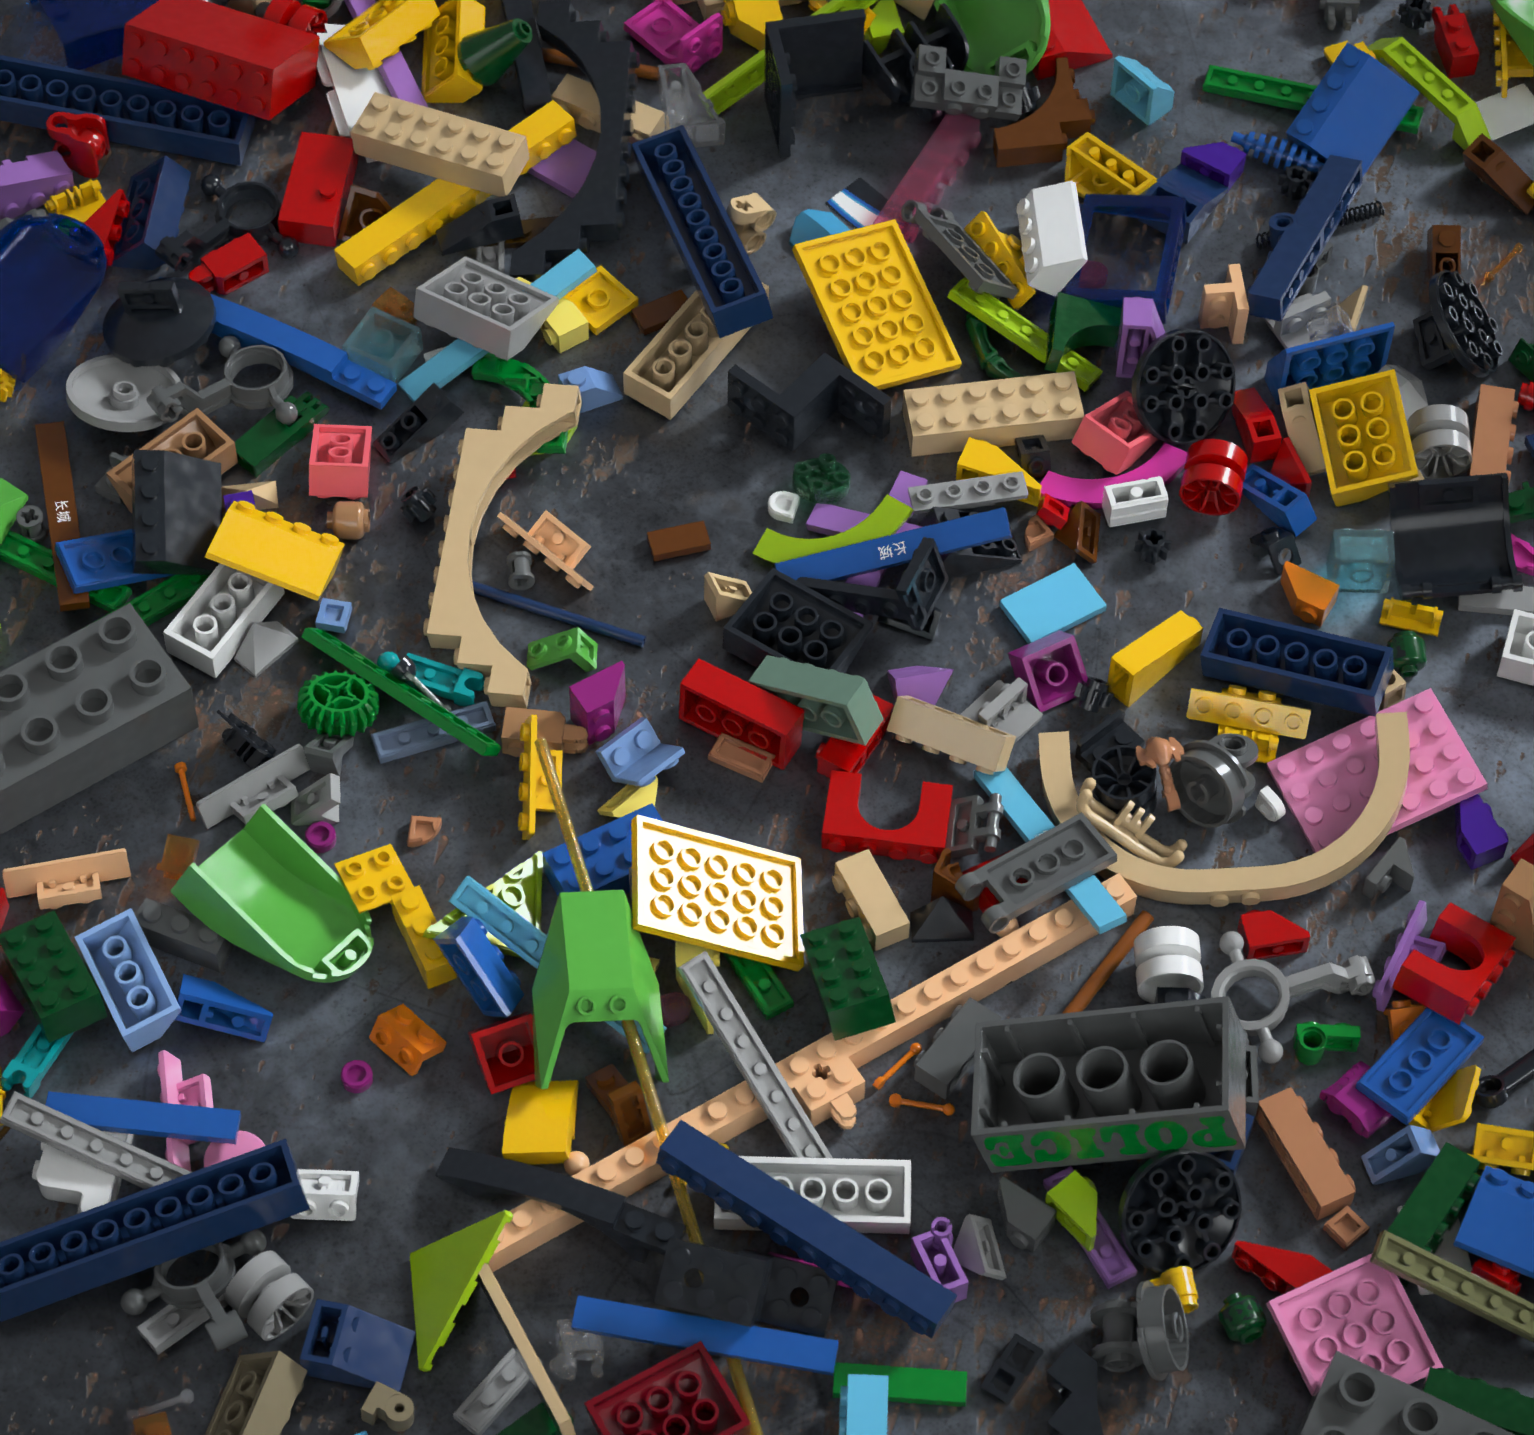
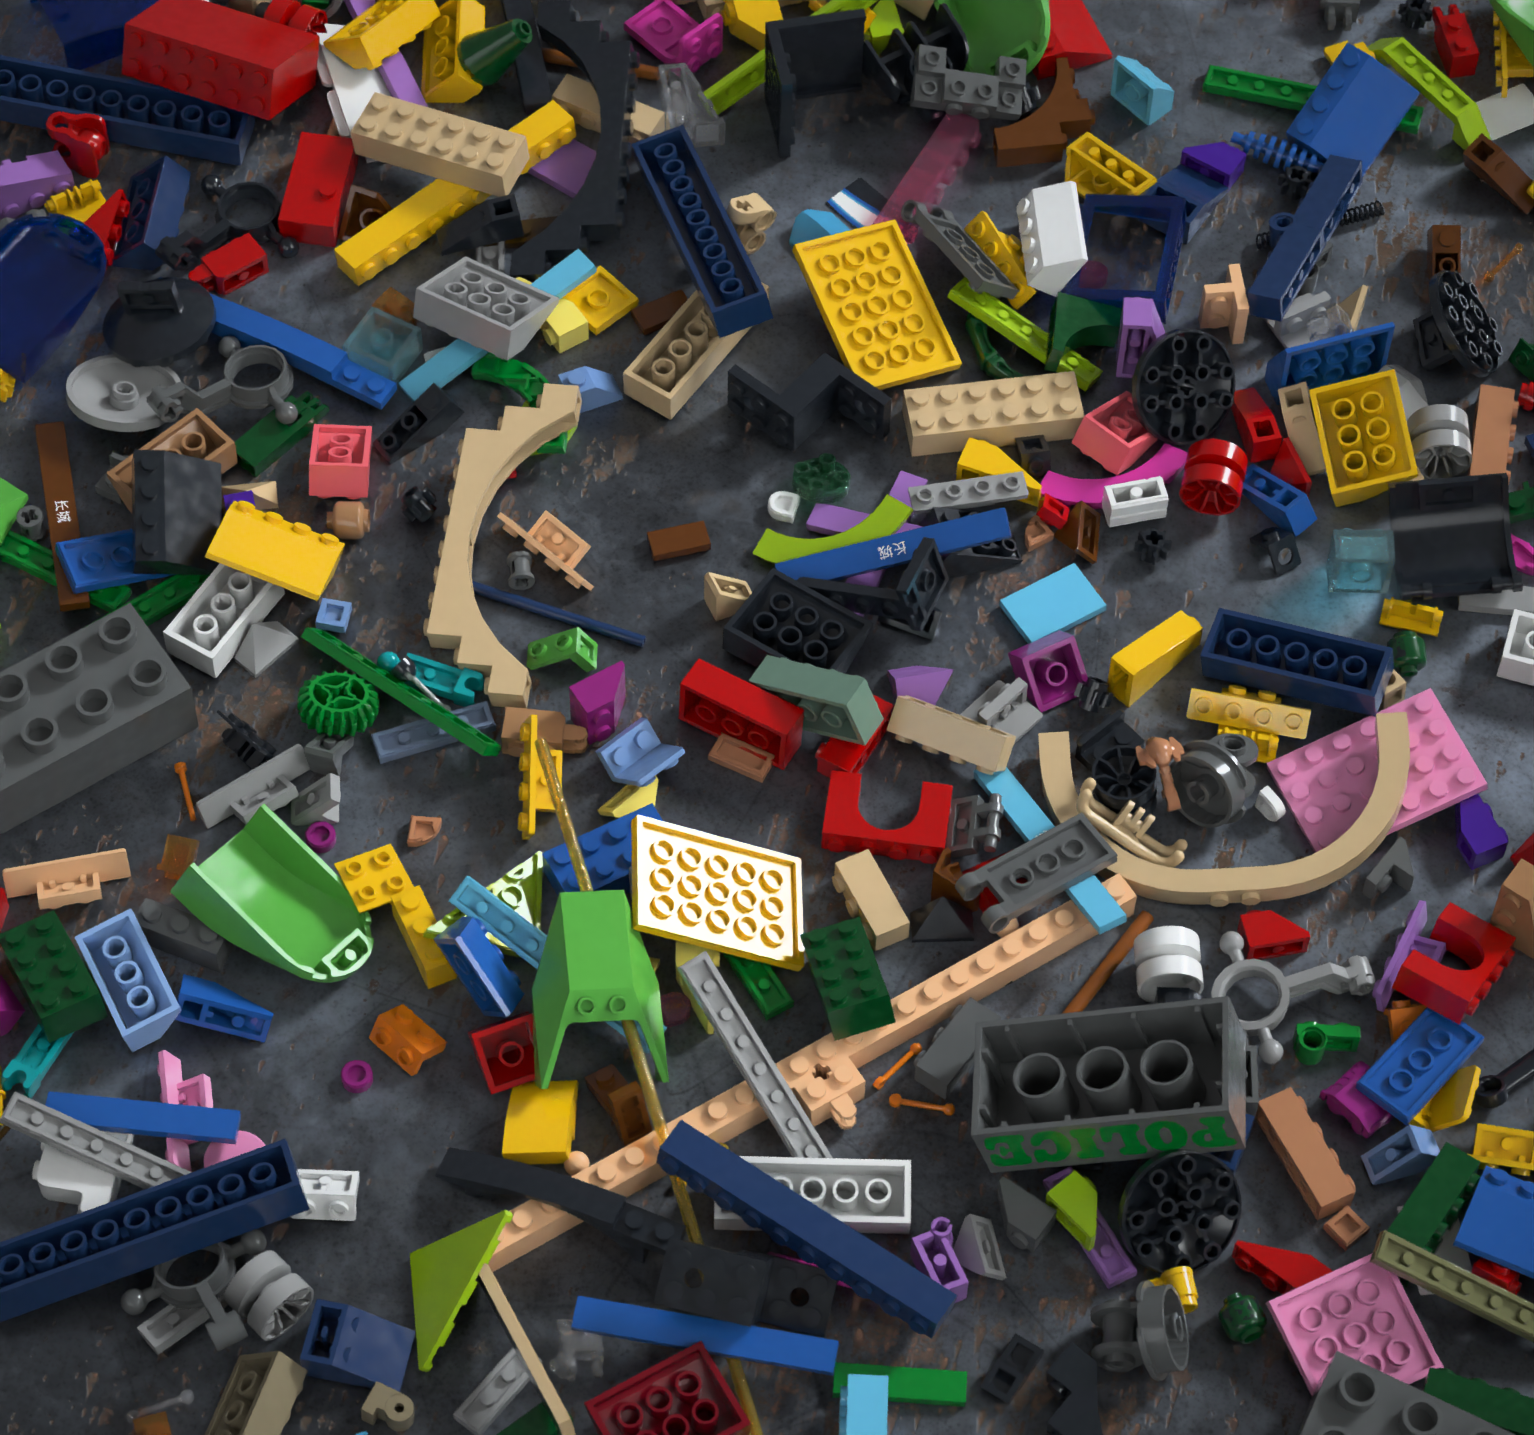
(1308, 593): orange slope -> none

